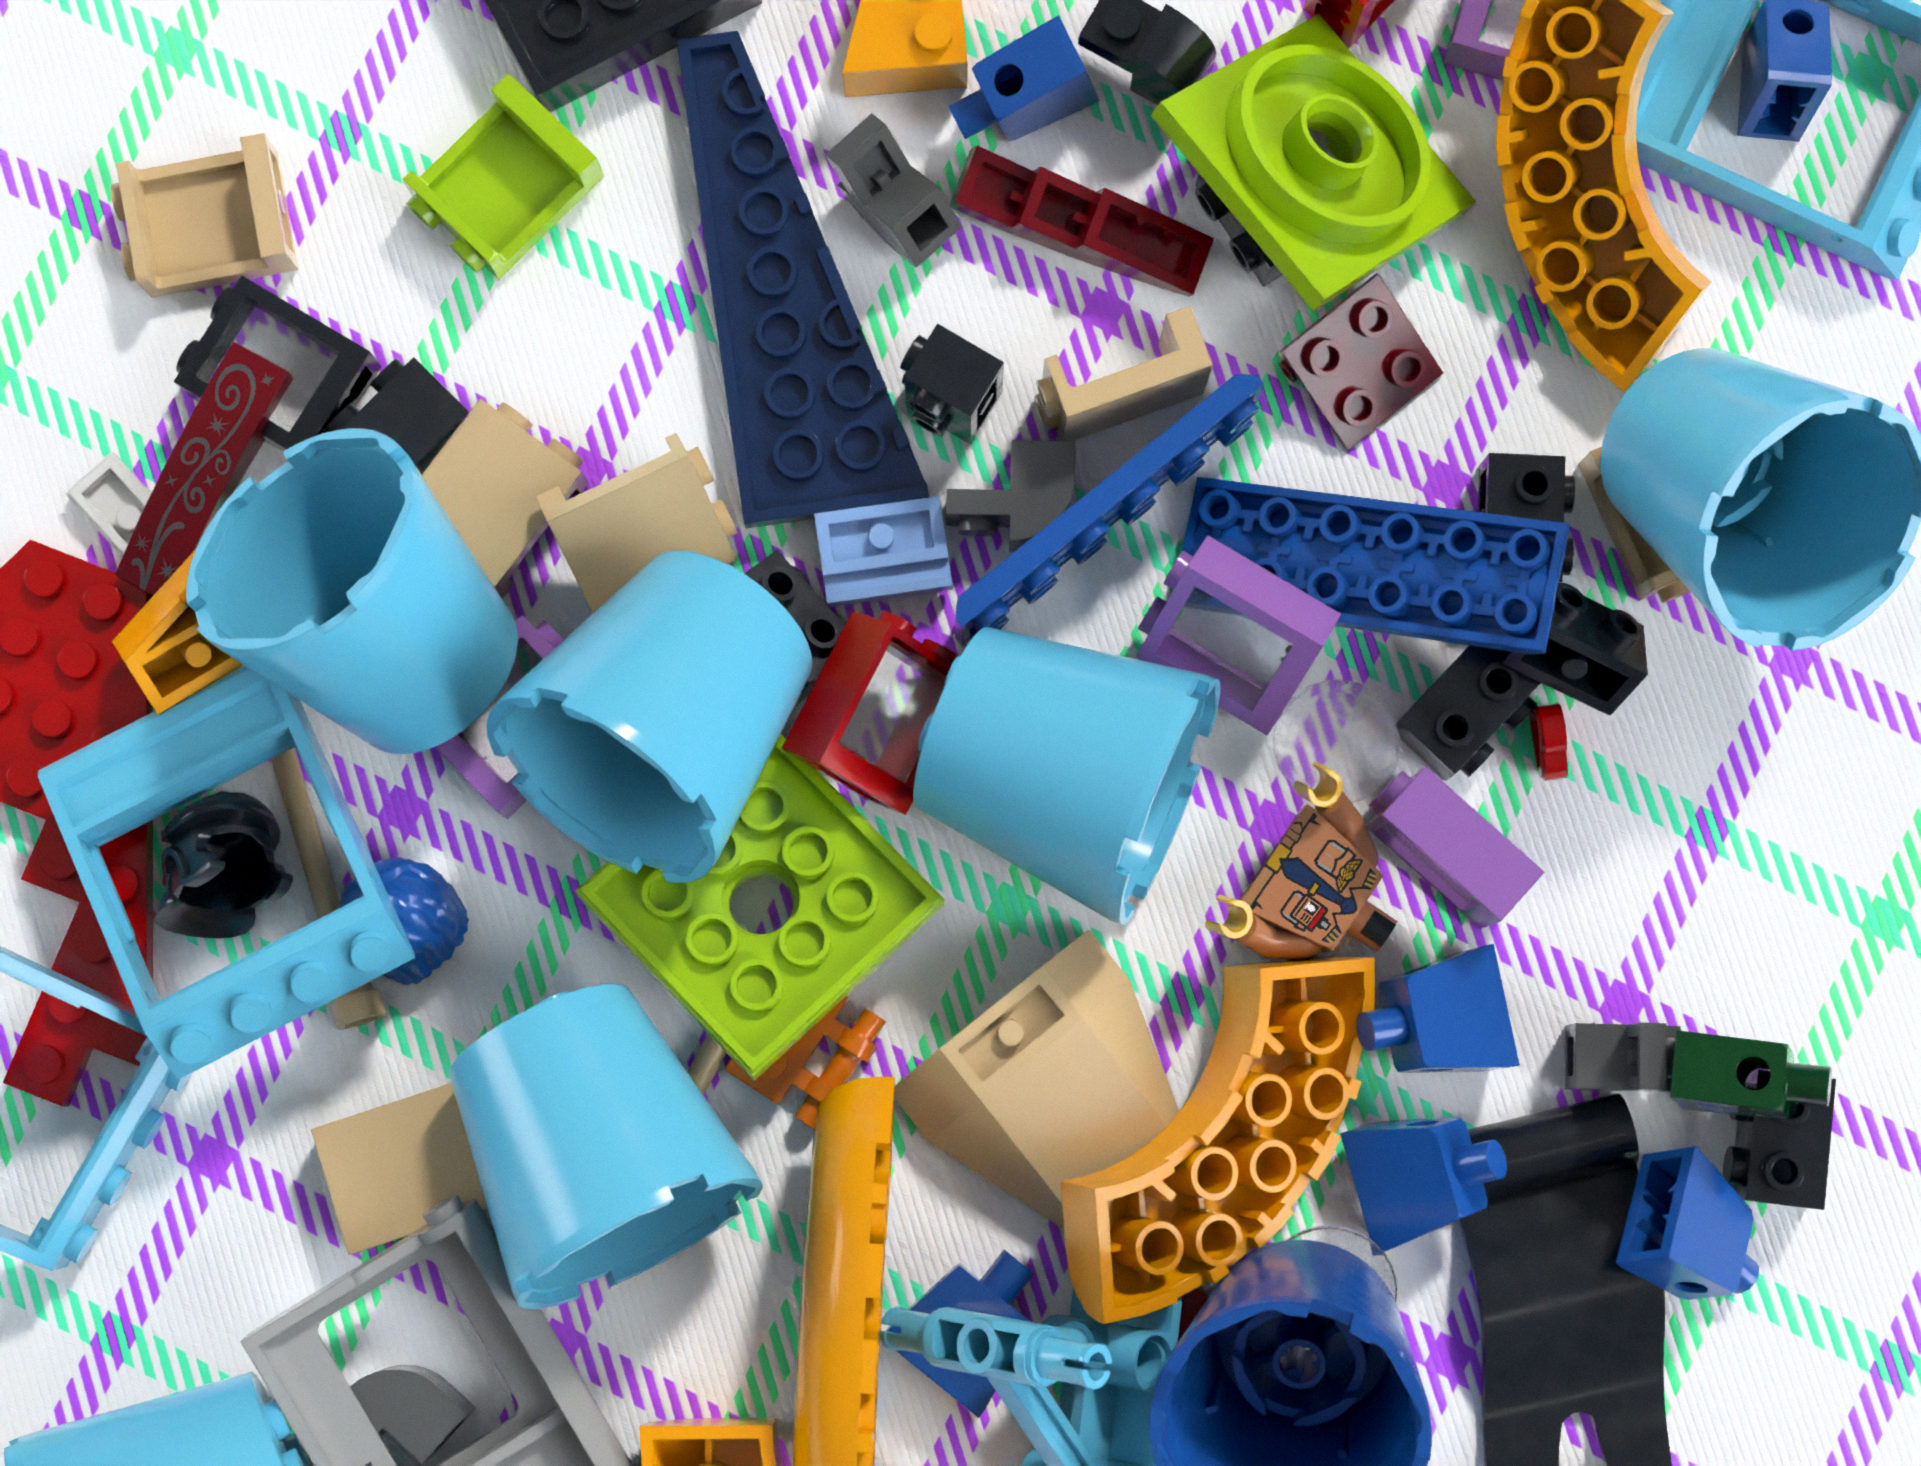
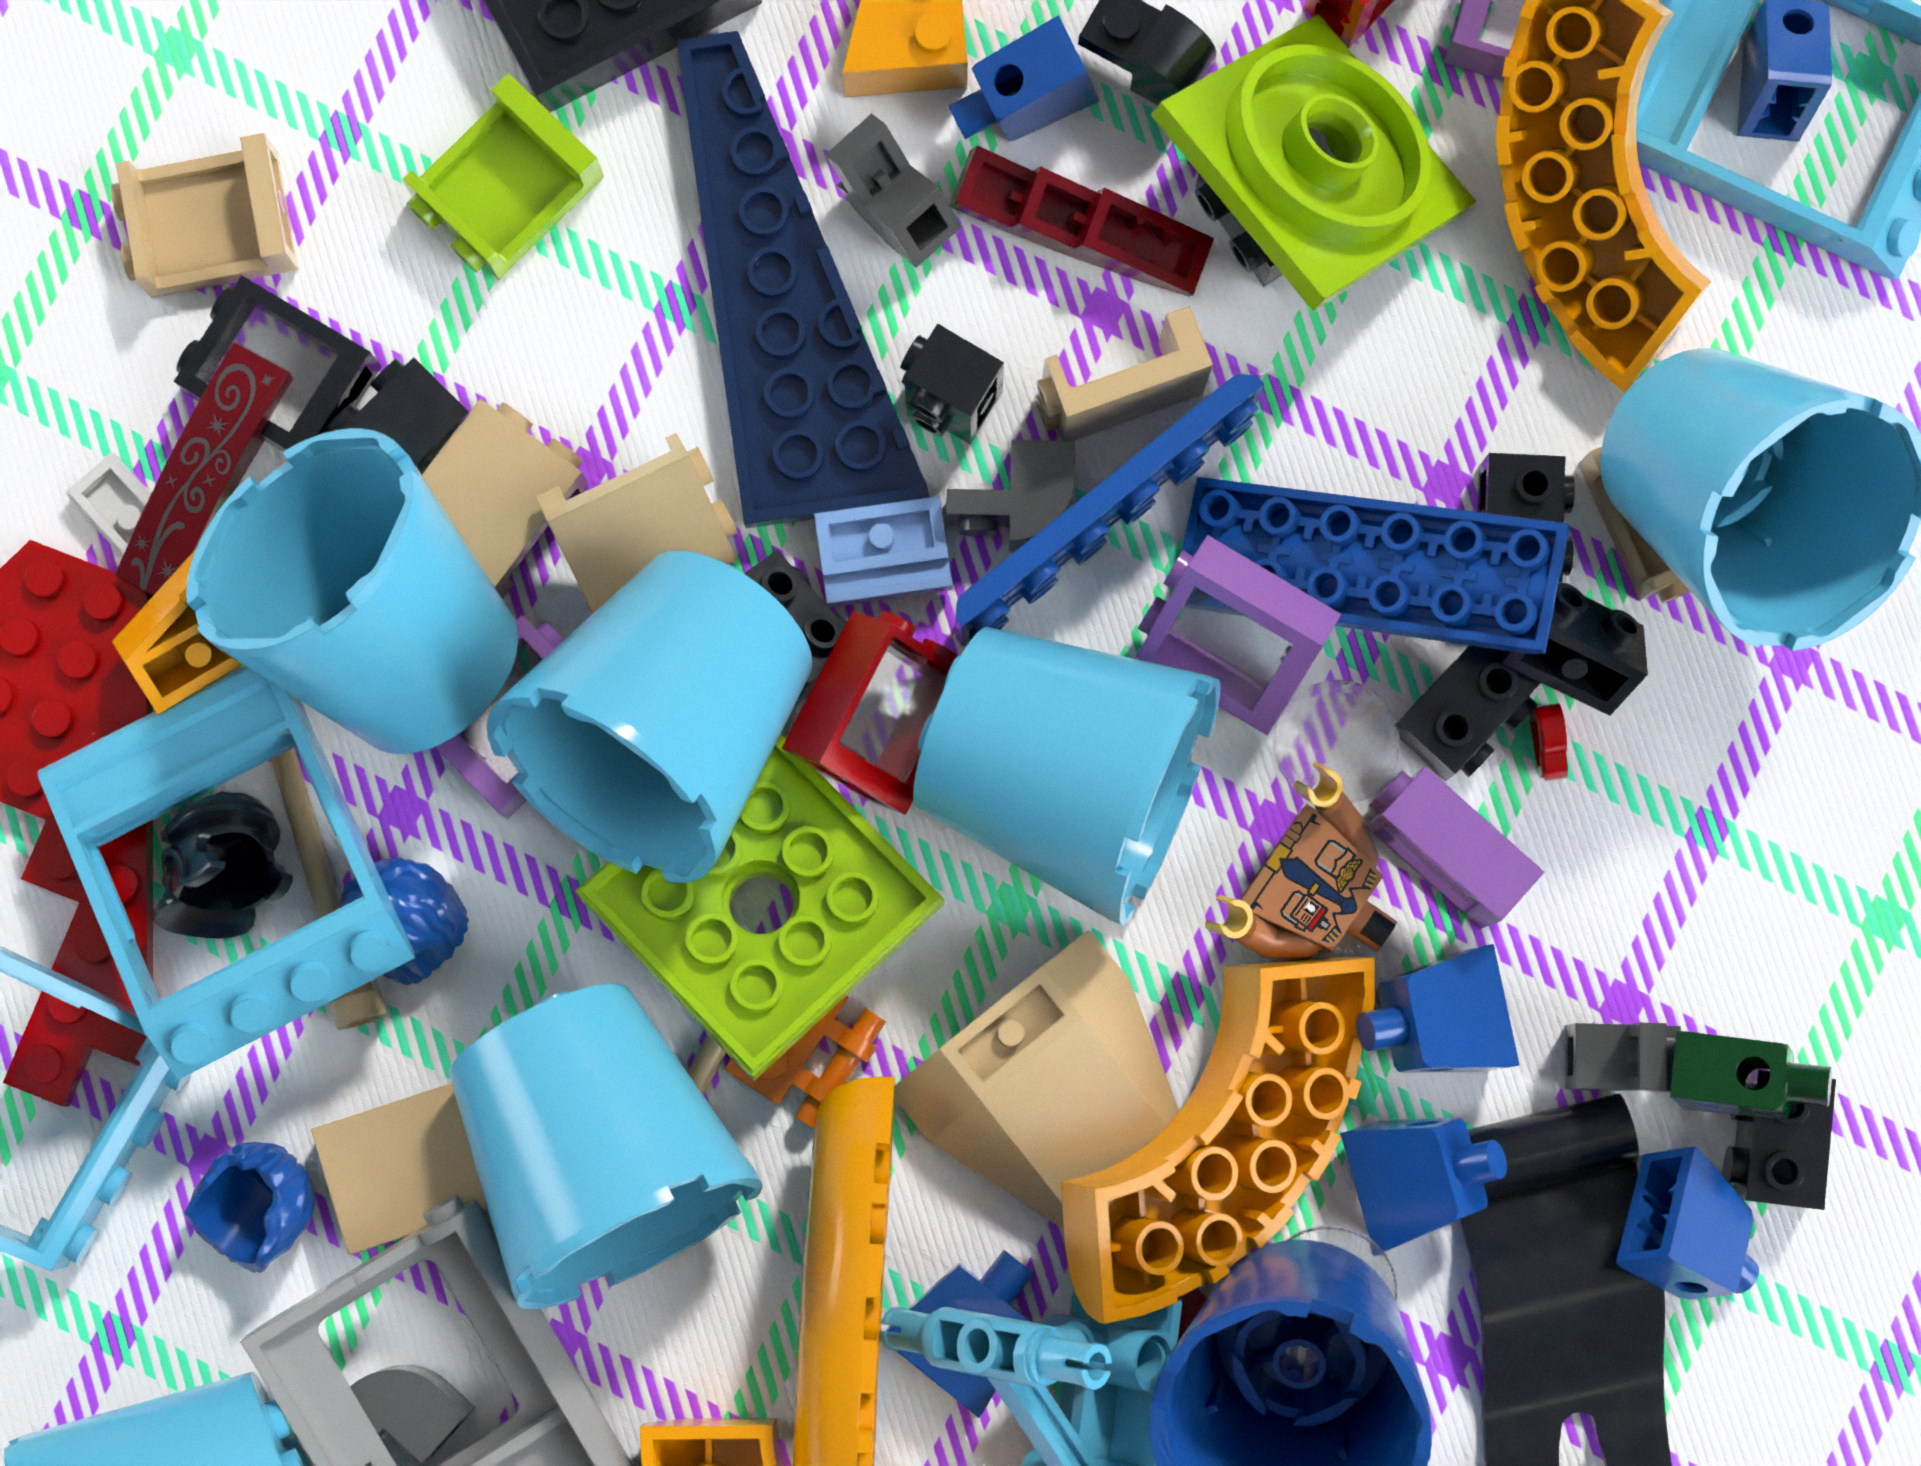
(252, 1204): none -> blue hair
(1360, 361): hinge -> none

